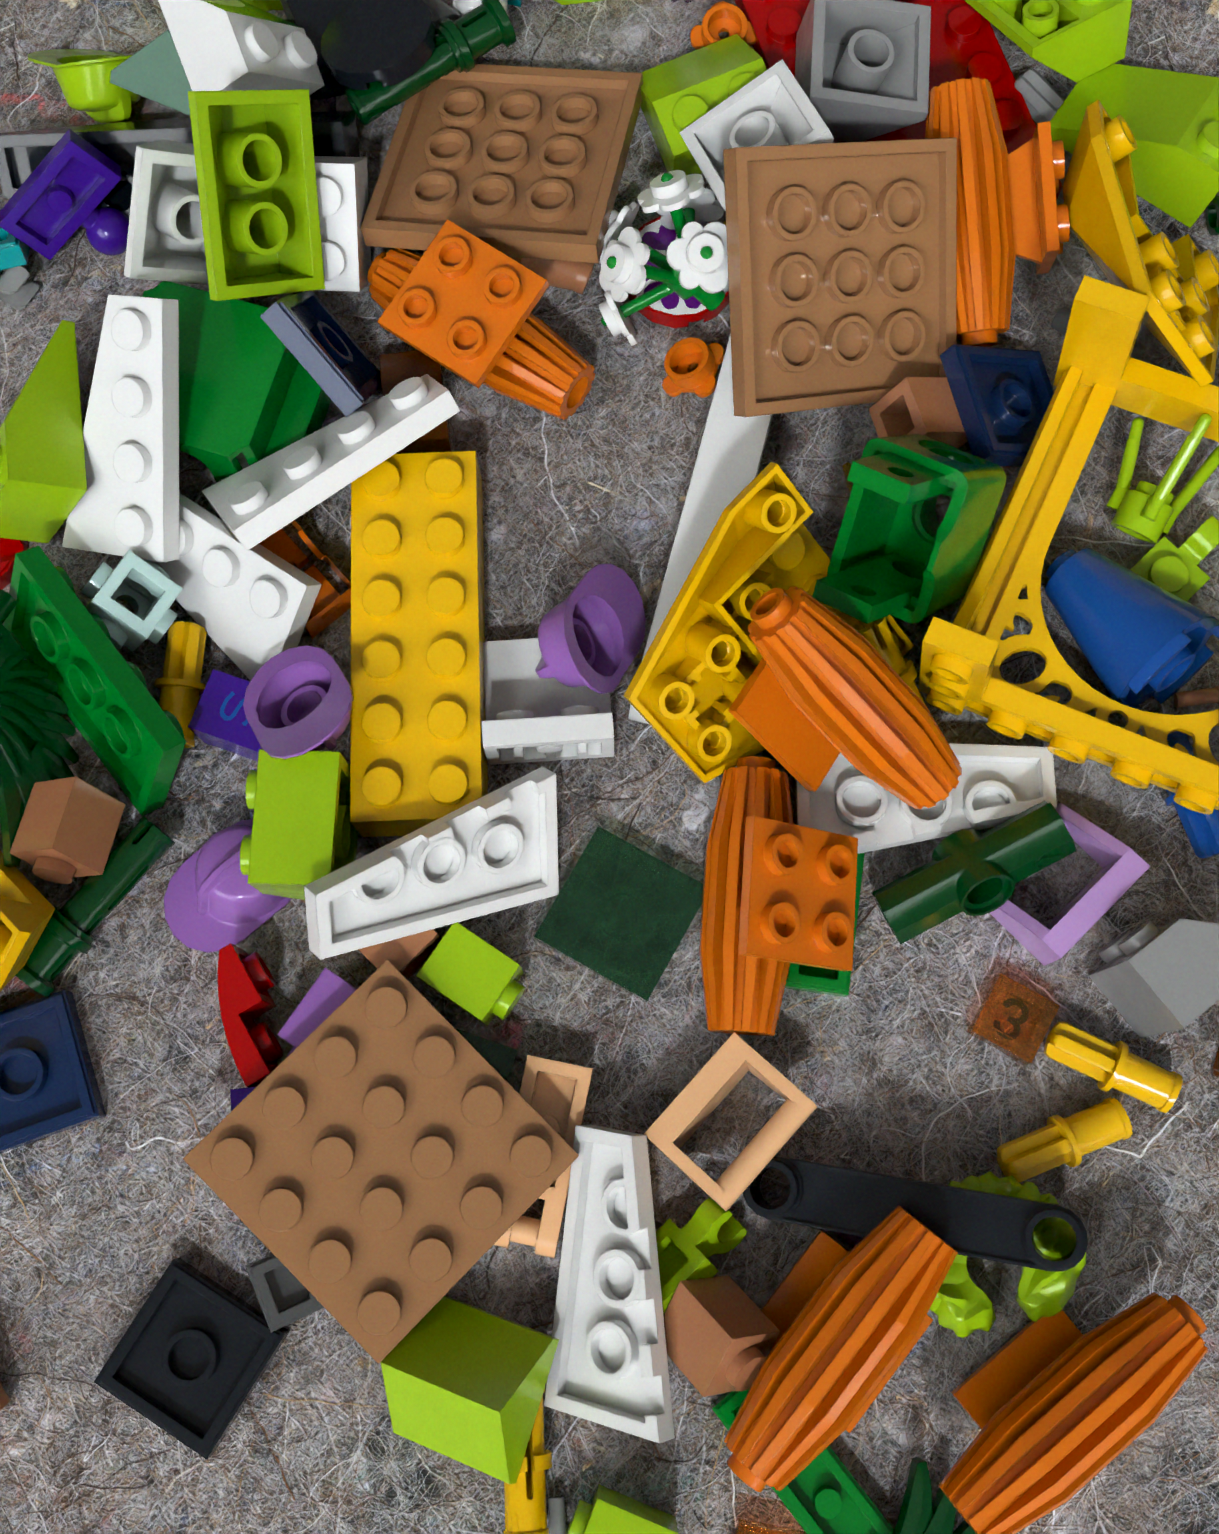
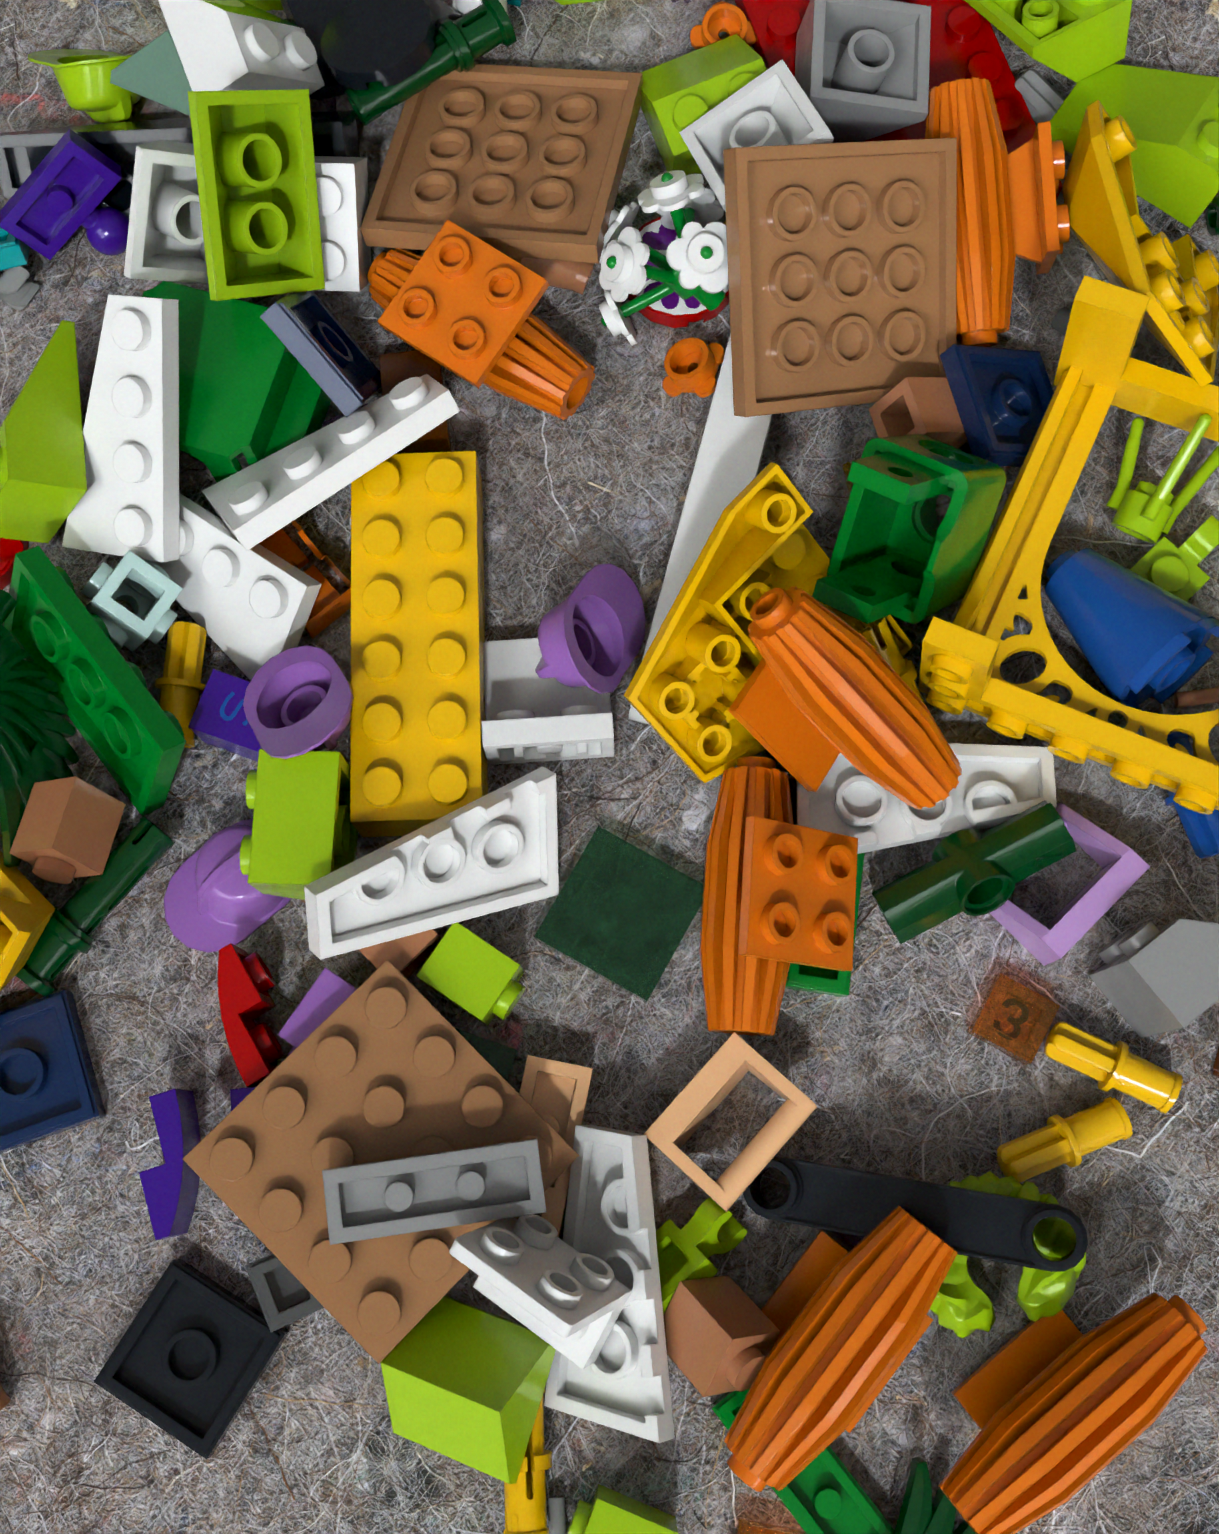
(174, 1186): none -> dark purple slope
(433, 1191): none -> light grey plate
(545, 1284): none -> white bracket

